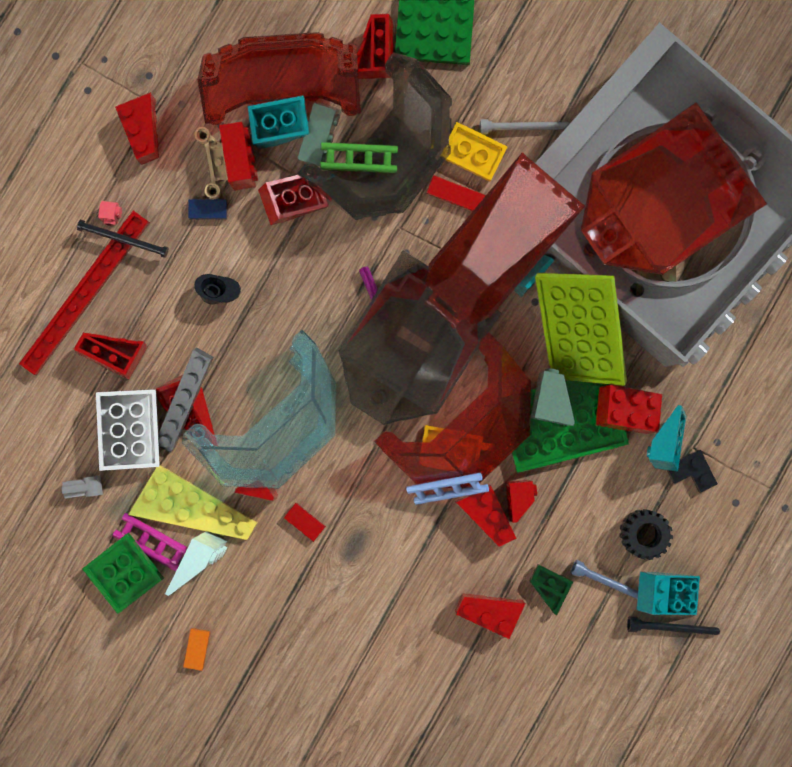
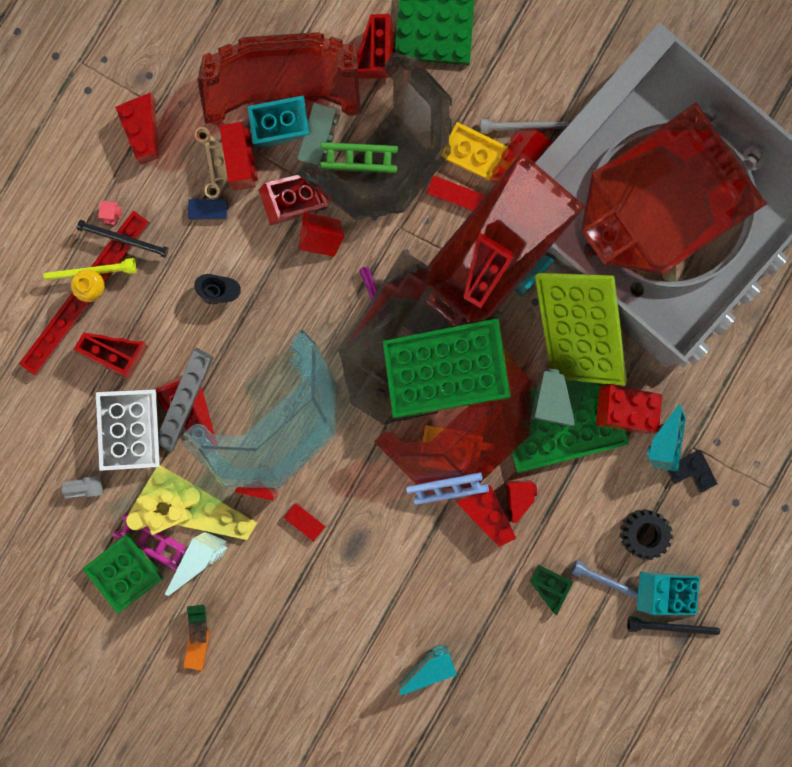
(87, 285): none -> yellow piece
(128, 266): none -> neon yellow piece
(164, 508): none -> light yellow brick
(197, 624): none -> leg
(320, 234): none -> red slope
(432, 668): none -> teal slope
(446, 369): none -> green plate
(486, 269): none -> red wedge
(492, 613): red wedge -> none
(529, 142): none -> red wedge

